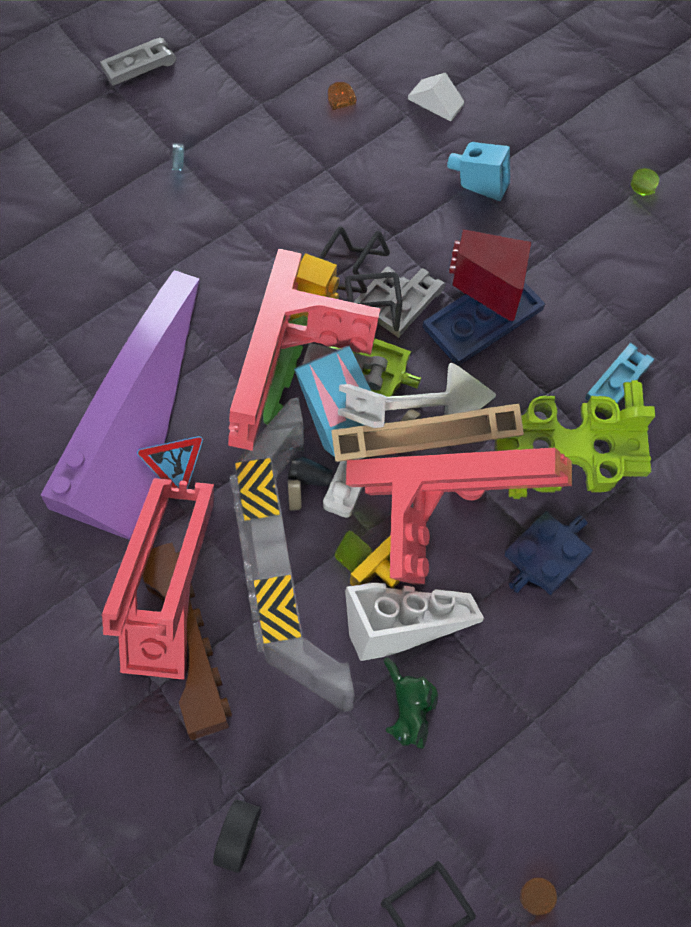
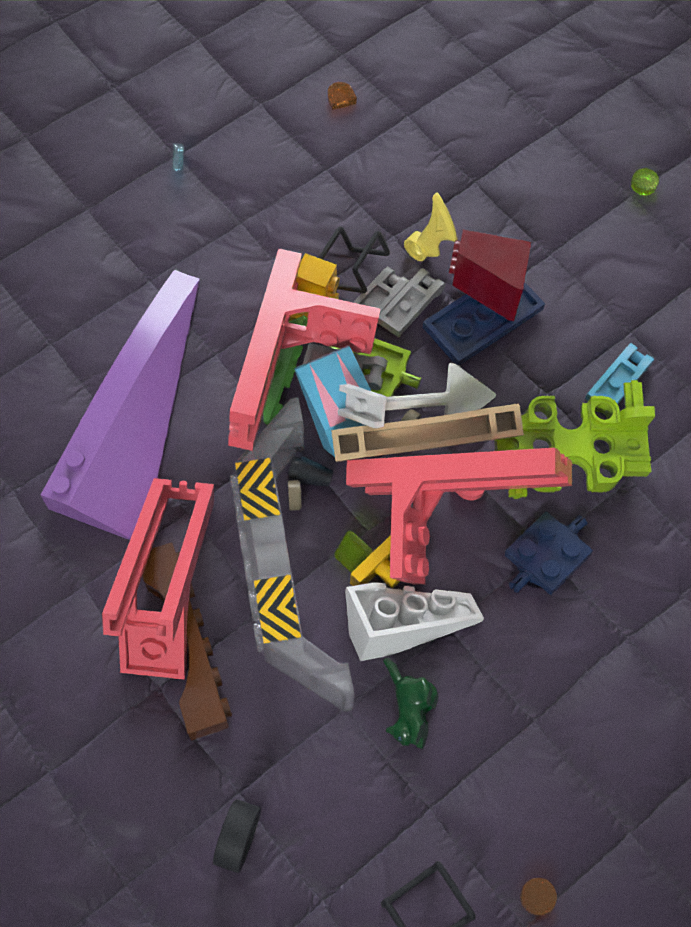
(137, 61): light grey plate -> none
(173, 459): piece -> none
(341, 497): white piece -> none
(395, 309): black piece -> none
(438, 96): white slope -> none
(439, 228): none -> light yellow piece
(483, 168): medium azure torso -> none

